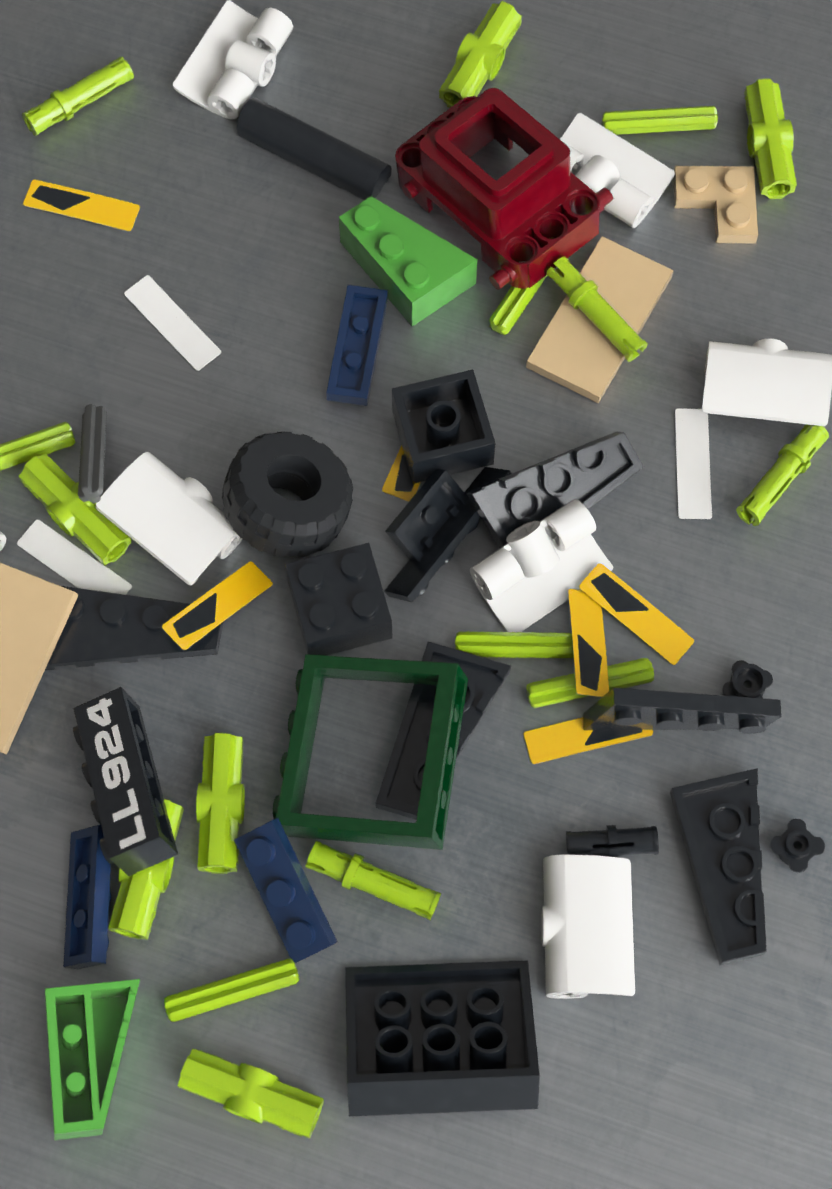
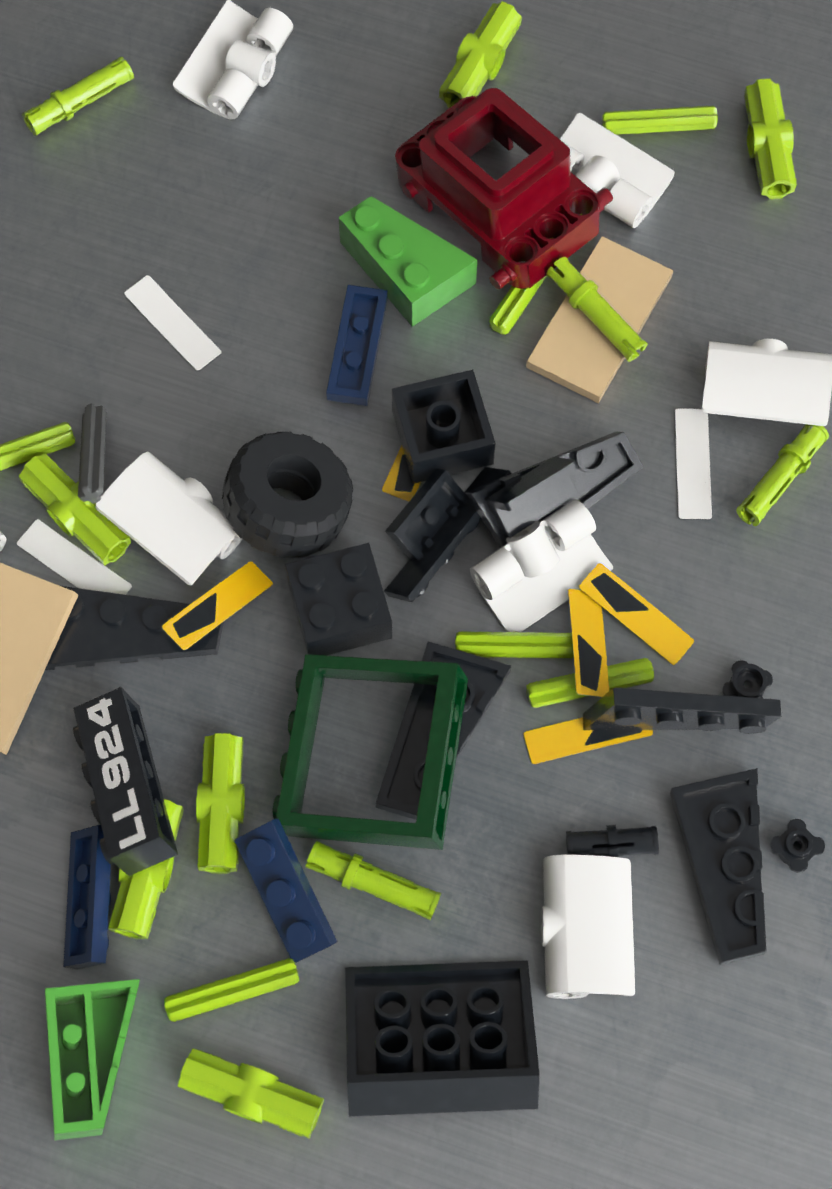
(81, 205): yellow sticker -> none
(312, 149): black brick -> none
(533, 495): none -> panel
(727, 191): tan plate -> none

